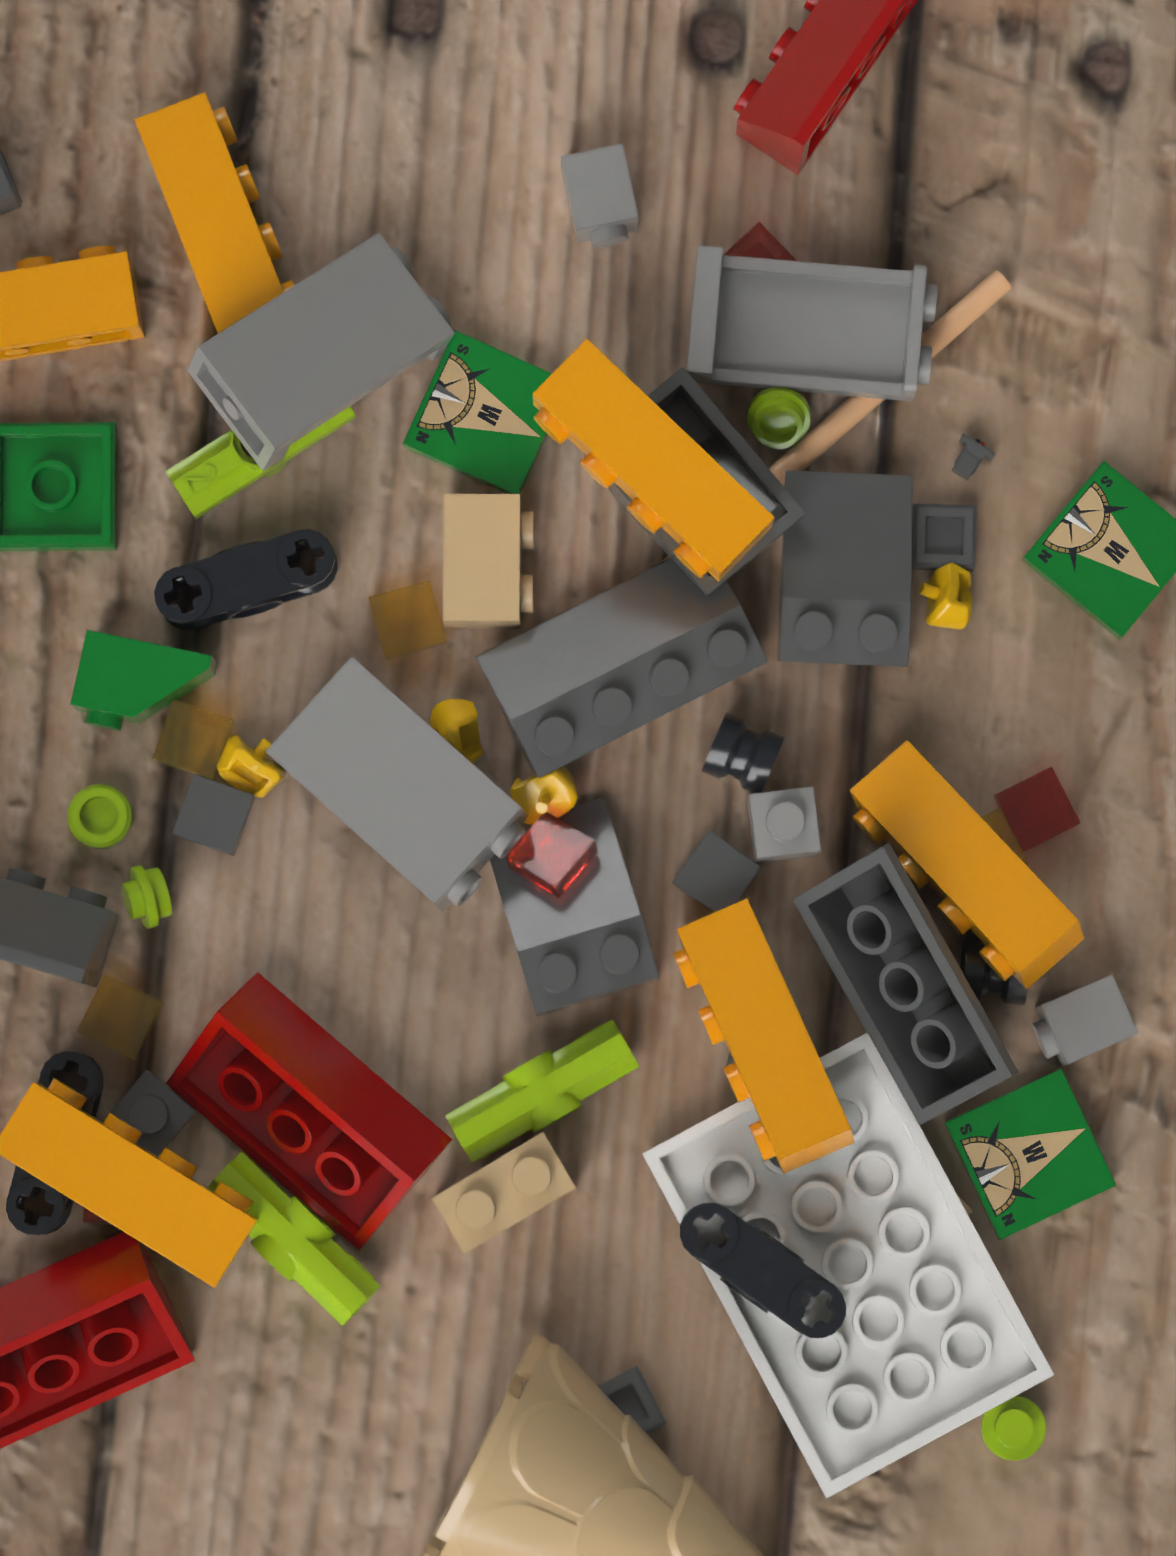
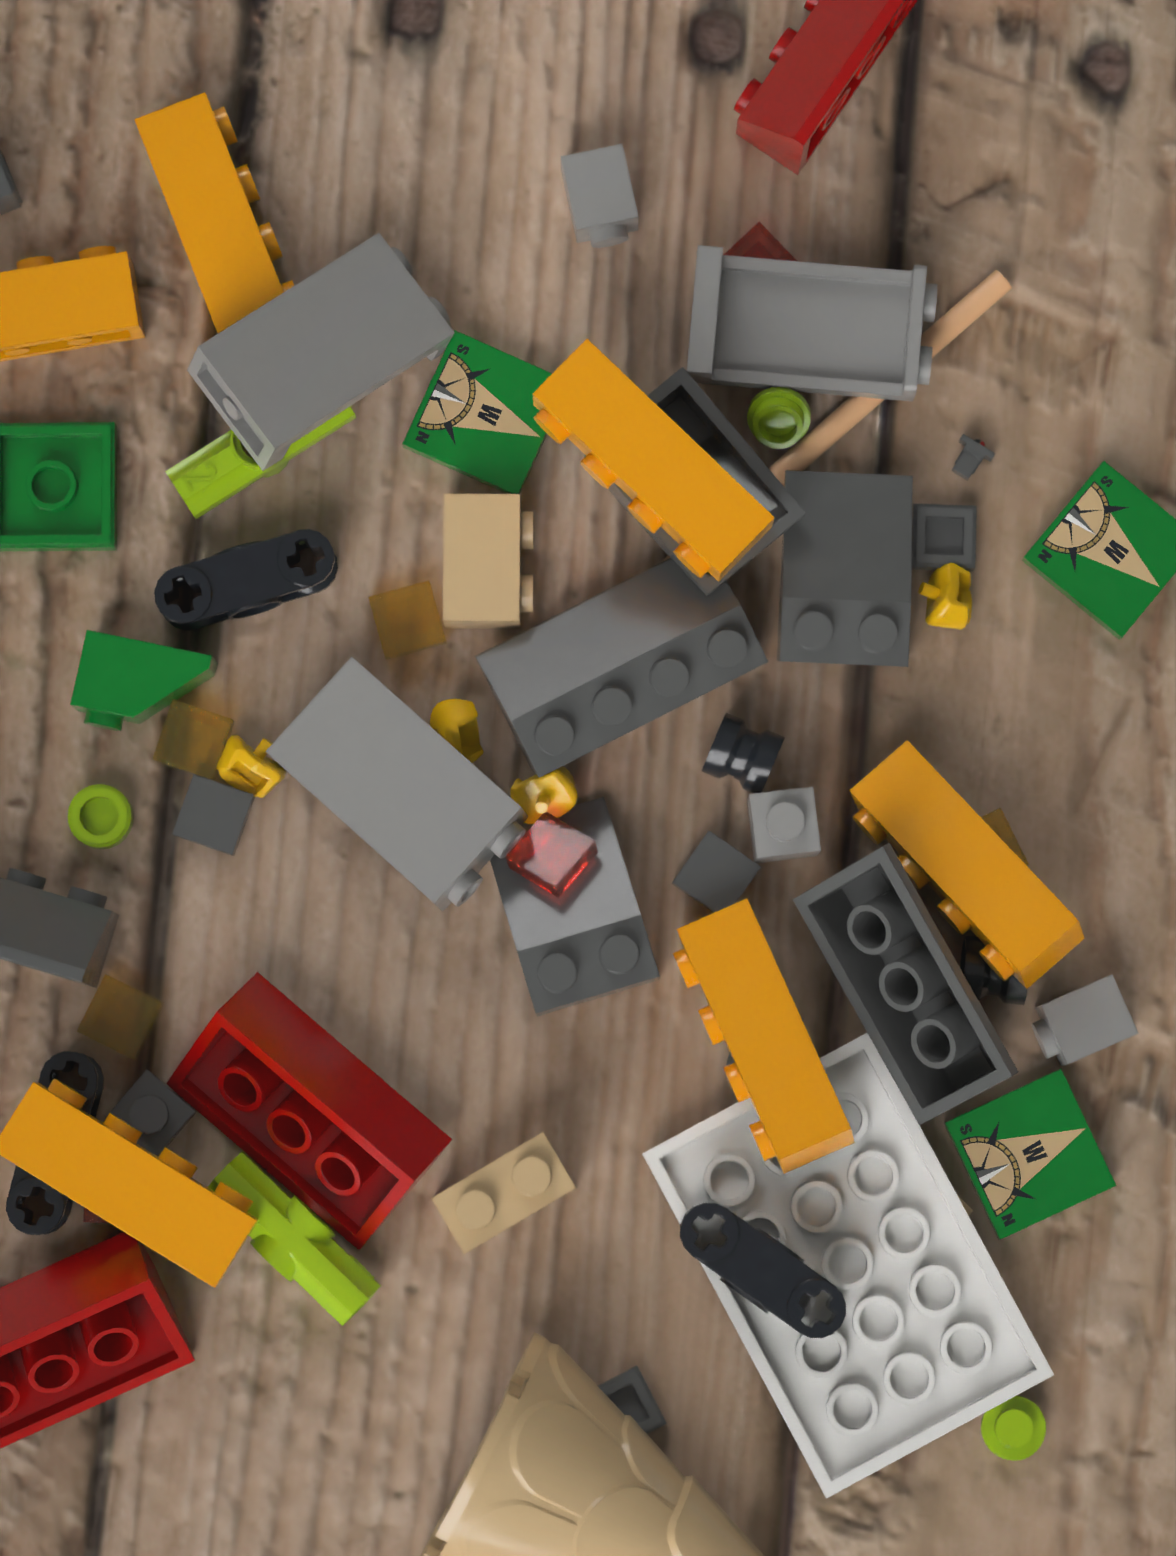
(146, 895): lime plate -> none
(542, 1091): lime piece -> none
(1037, 809): clear red tile -> none

